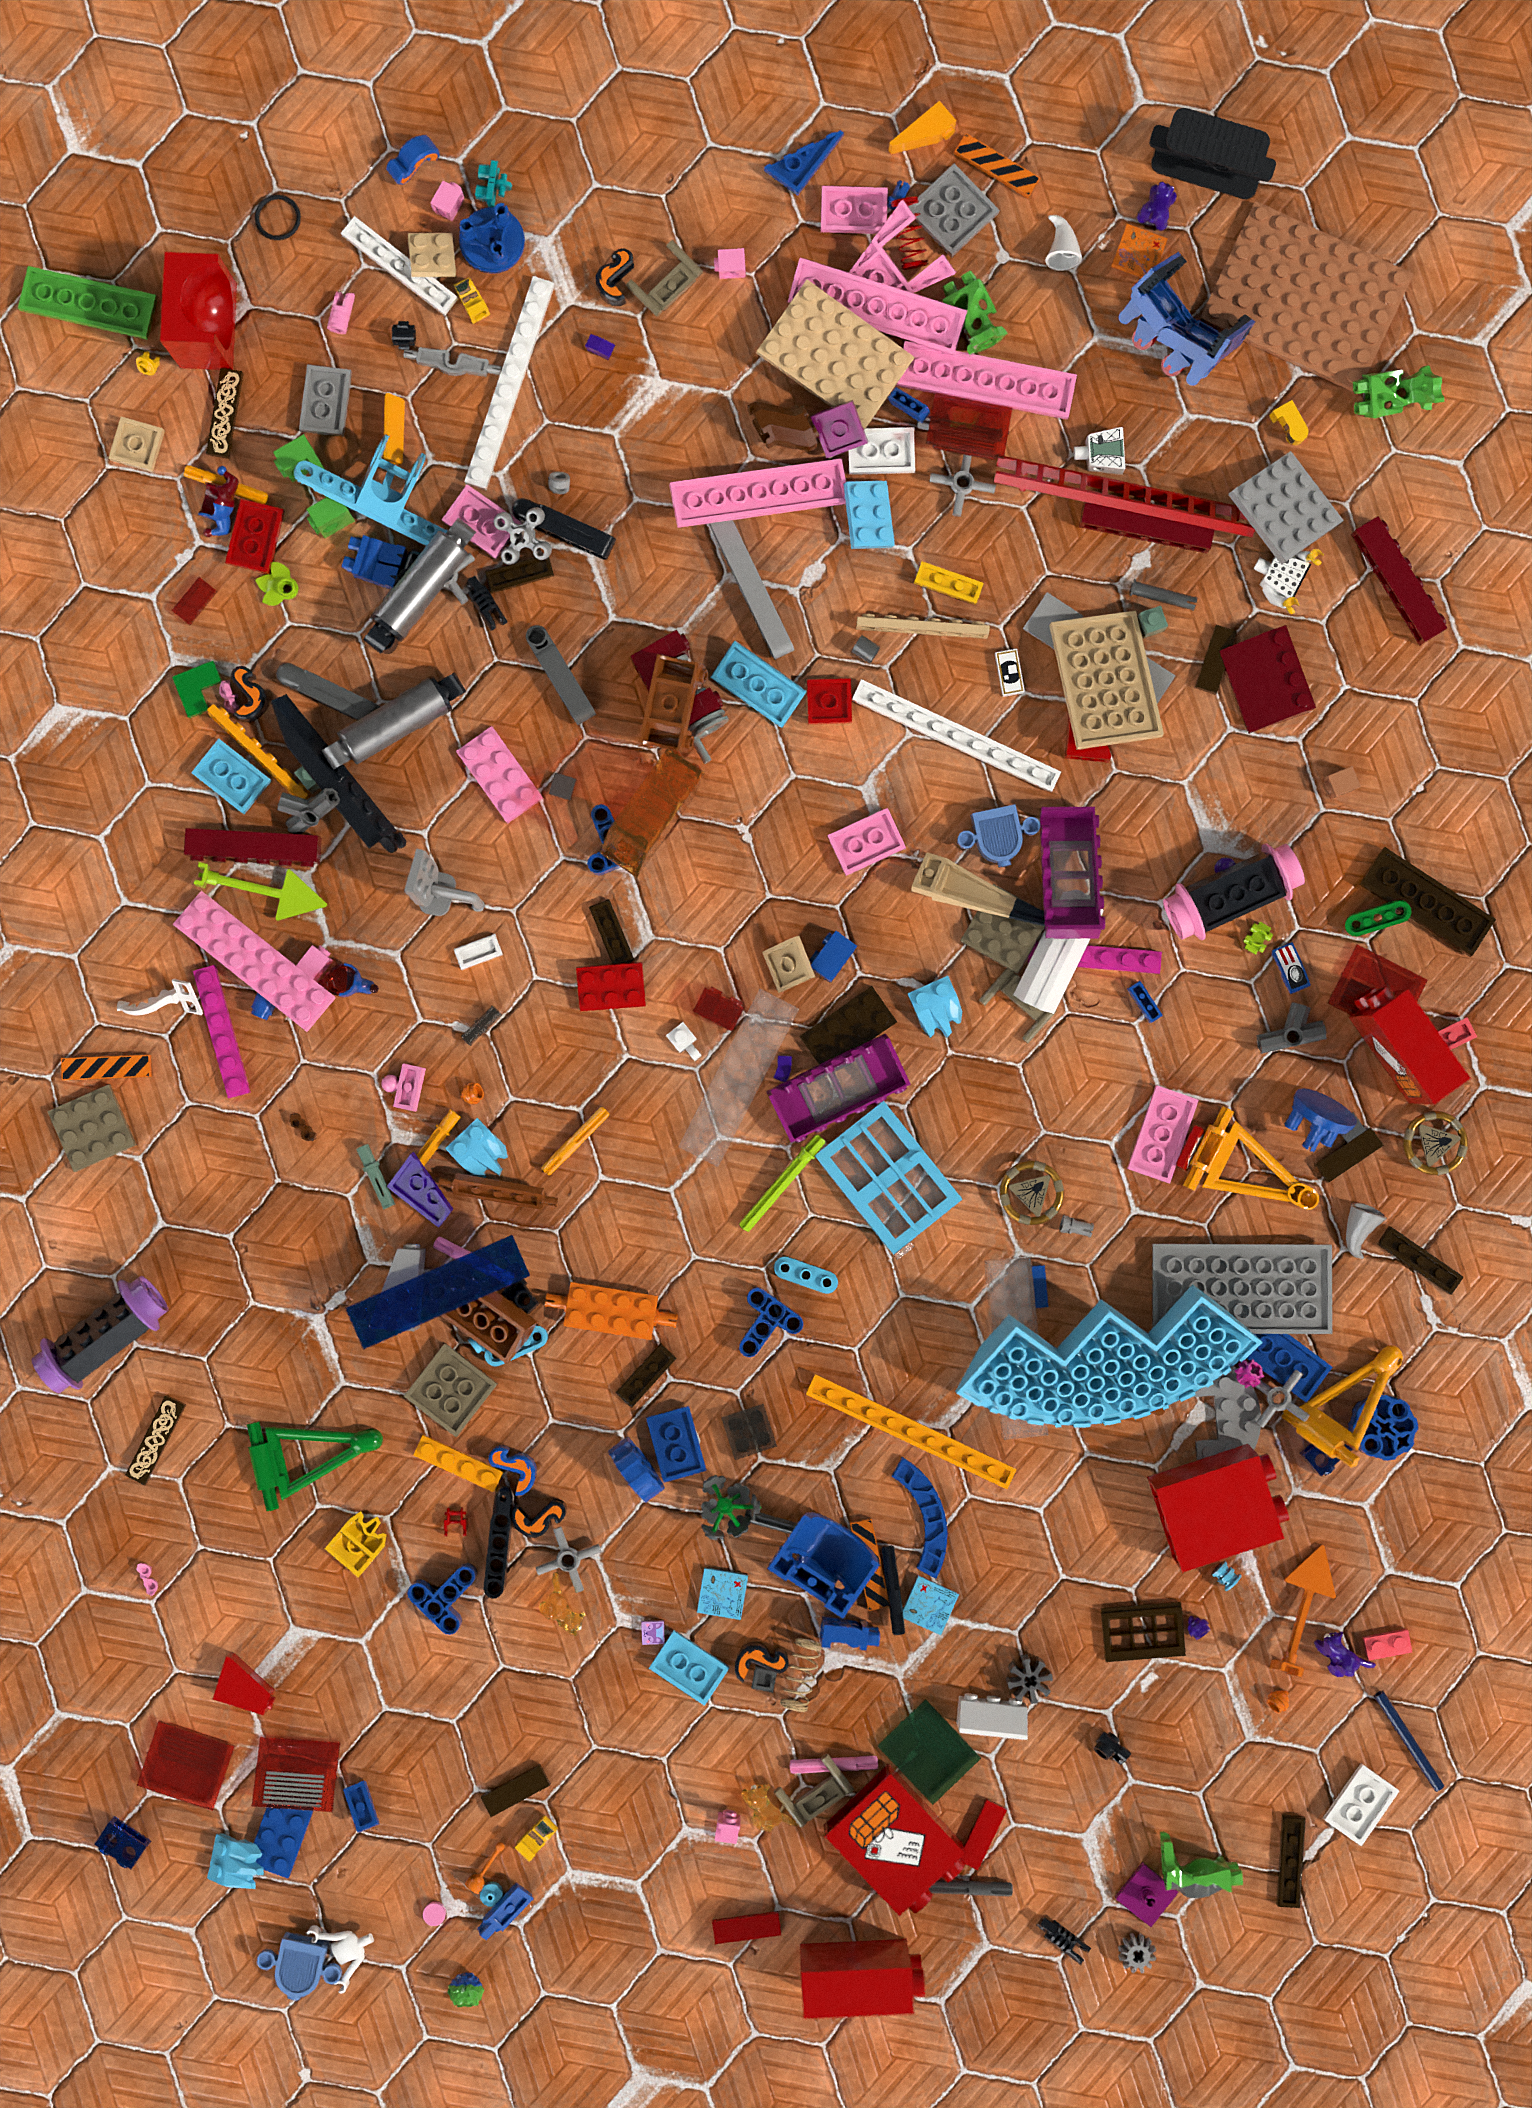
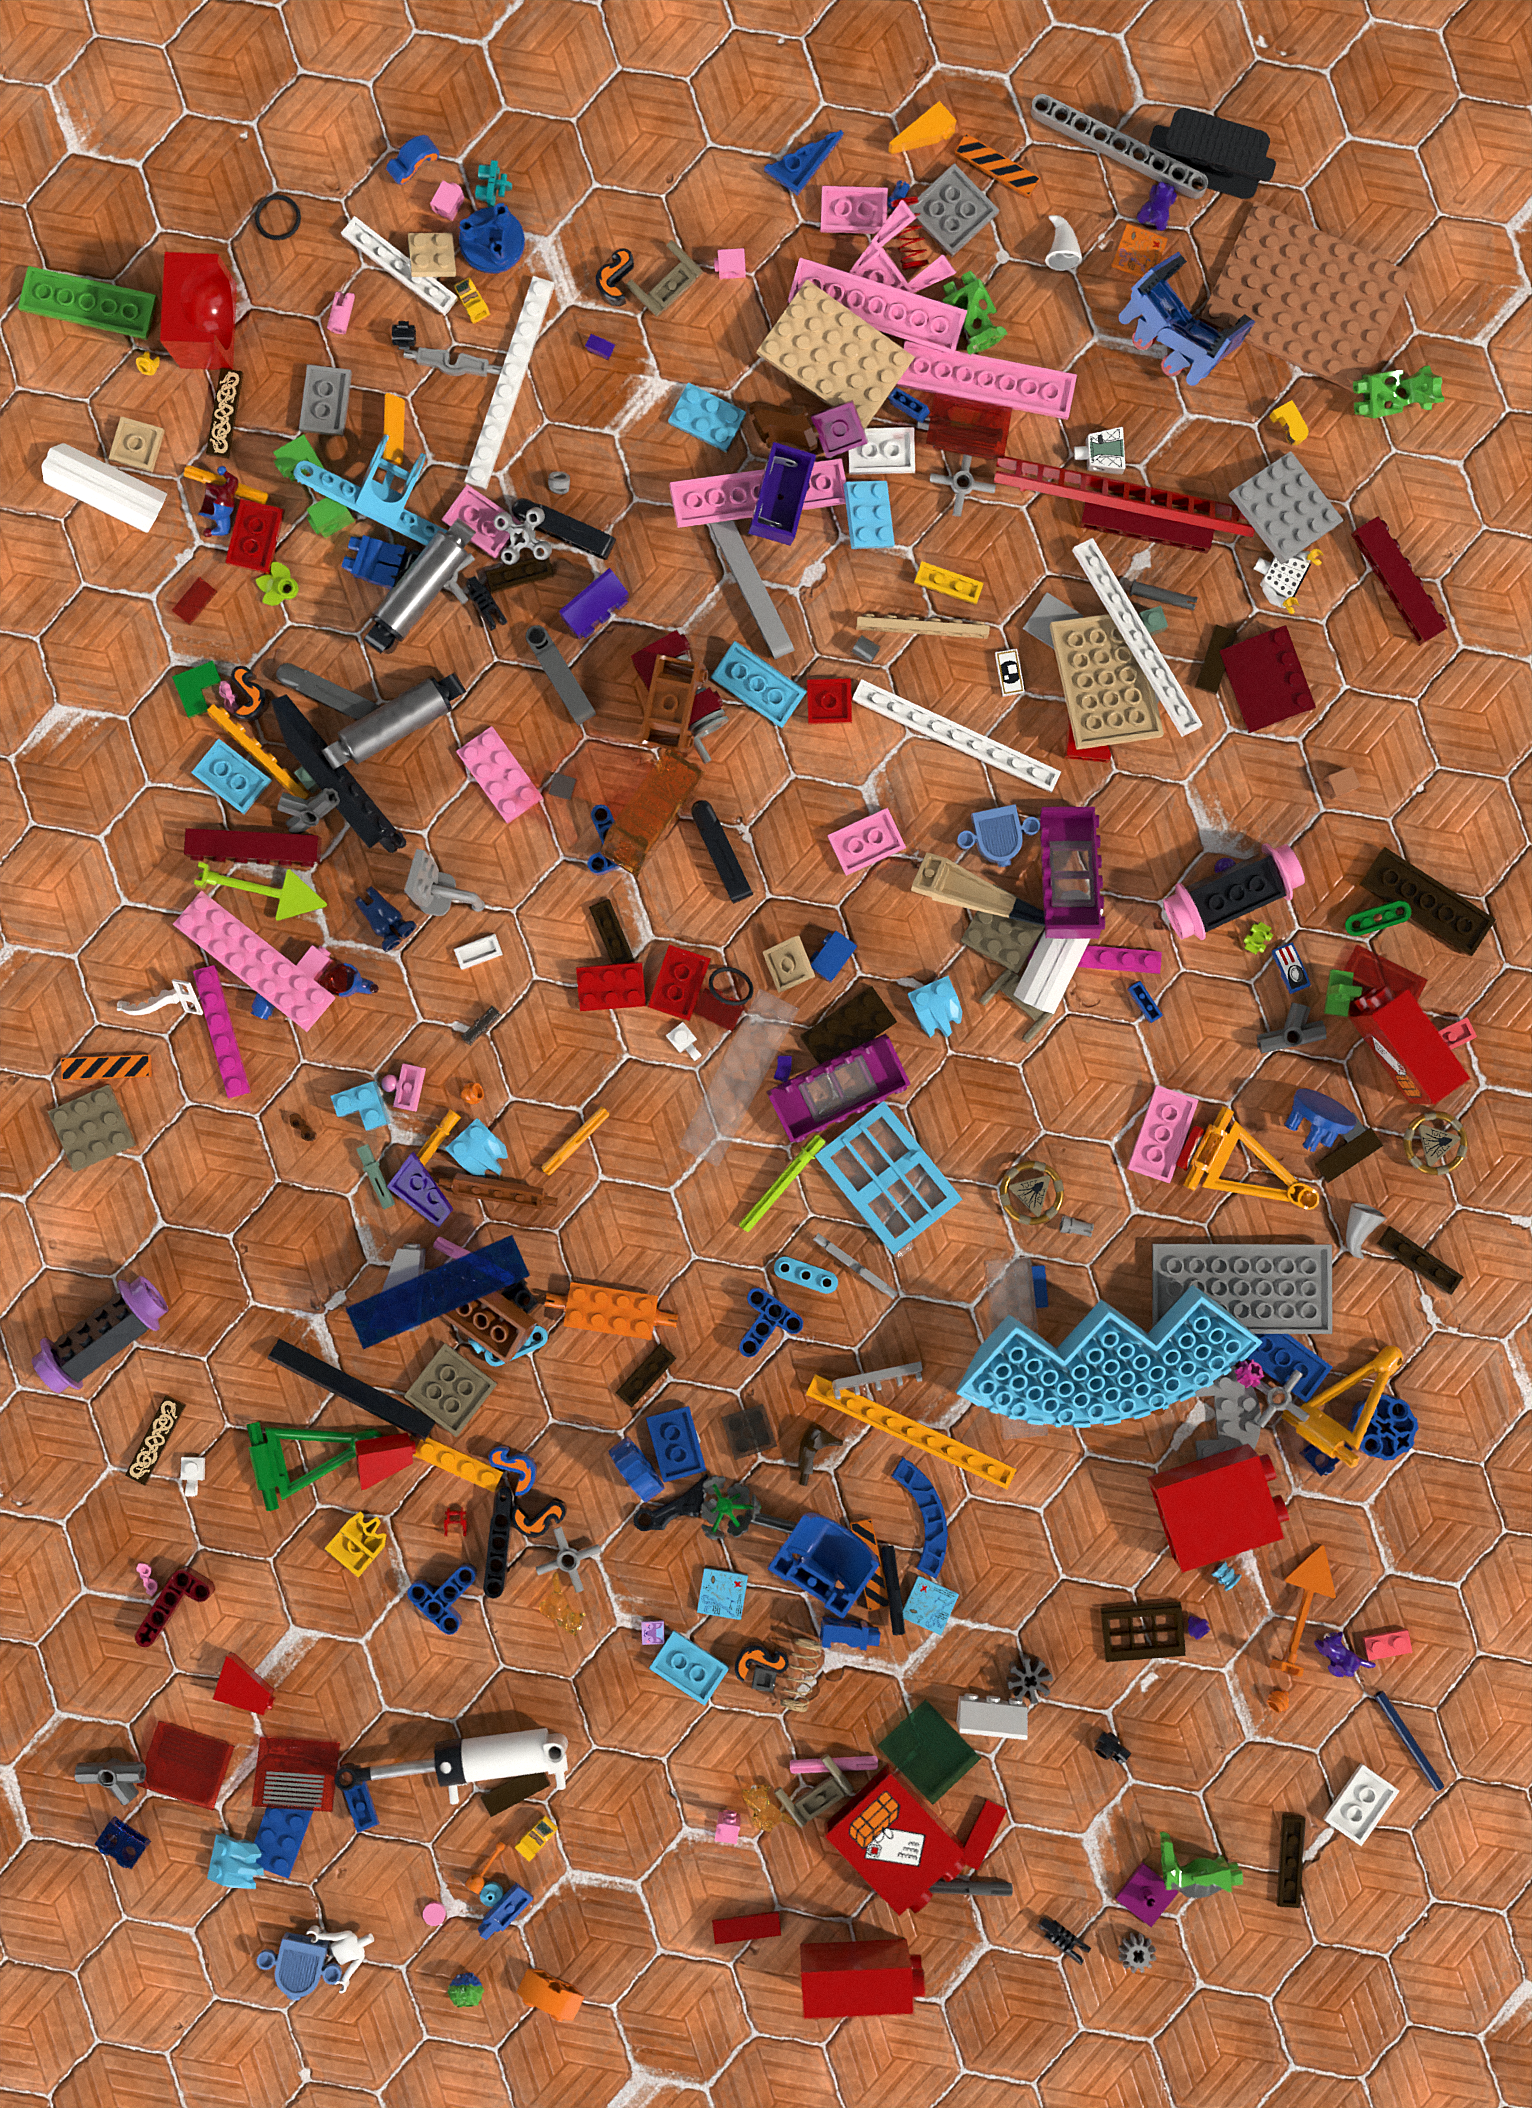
(102, 486): none -> white piece
(114, 1775): none -> dark grey piece
(169, 1608): none -> dark red beam
(192, 1470): none -> white plate
(351, 1389): none -> black tile
(365, 1100): none -> medium azure brick
(382, 1457): none -> red slope
(383, 915): none -> dark blue piece
(475, 1760): none -> white piece
(550, 1994): none -> orange brick
(594, 604): none -> dark purple slope
(679, 982): none -> red plate
(686, 1504): none -> black piece
(707, 417): none -> medium azure plate
(716, 995): none -> black tyre
(720, 851): none -> black piece
(786, 475): none -> dark purple piece
(814, 1438): none -> dark brown animal
(856, 1266): none -> light grey piece
(877, 1376): none -> light grey hinge
(1114, 136): none -> light grey beam
(1137, 637): none -> white plate
(1340, 993): none -> bright green bracket

